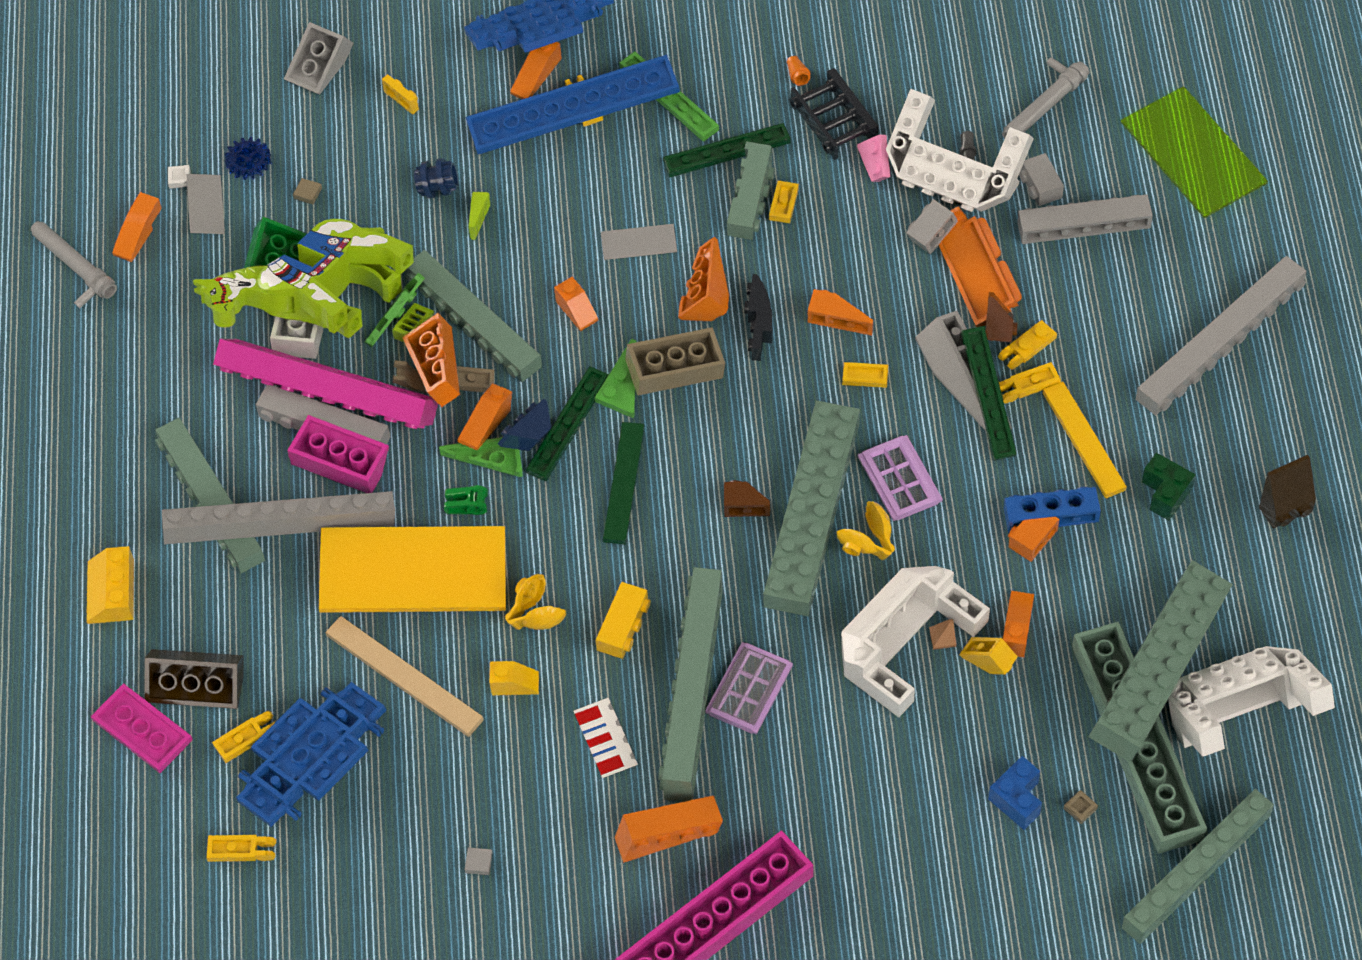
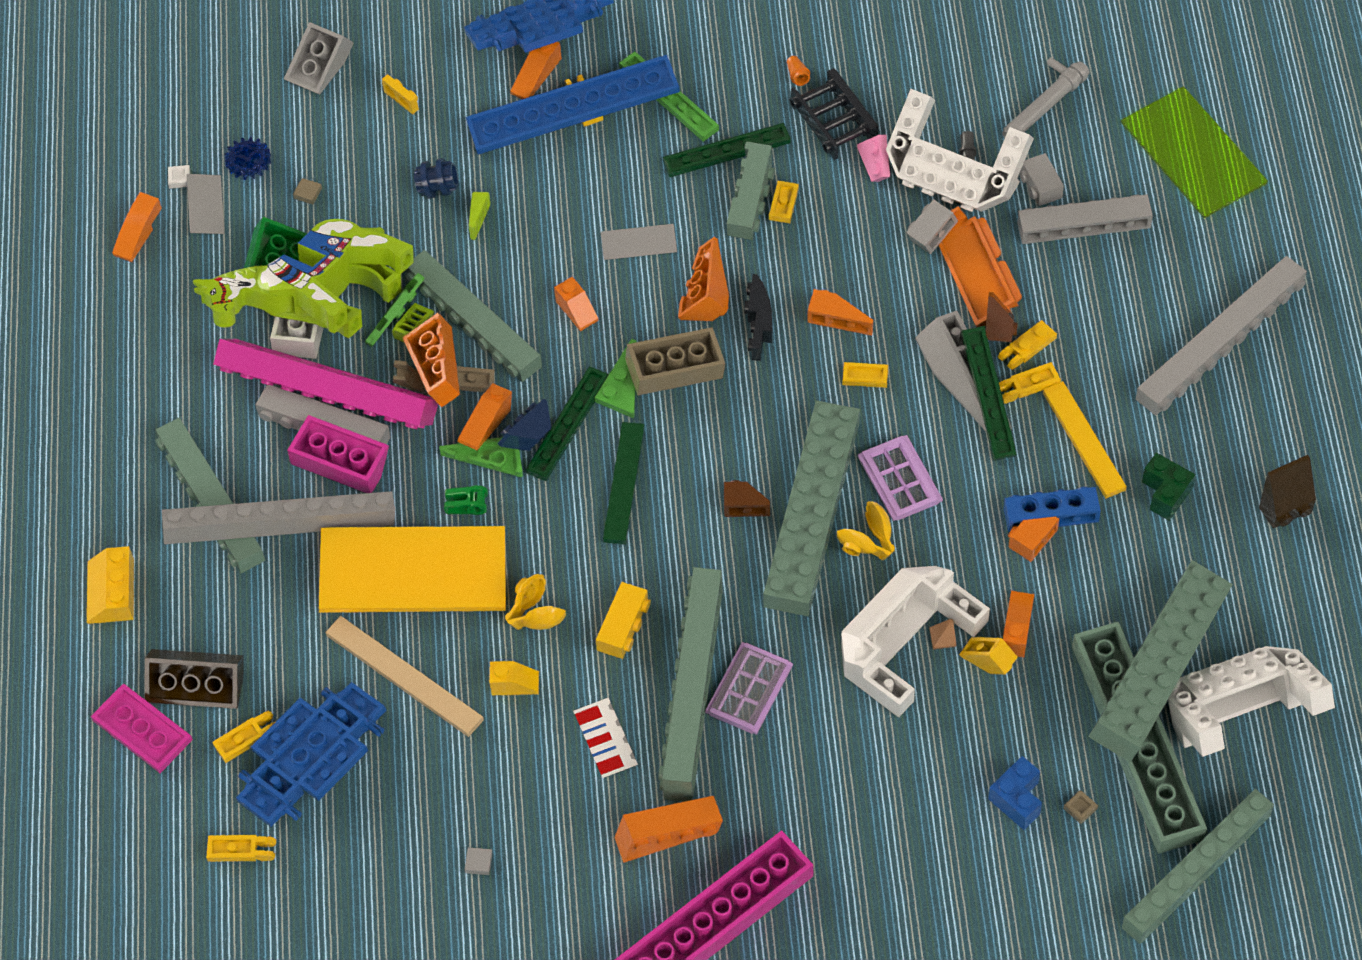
(94, 277): light grey cylinder -> none

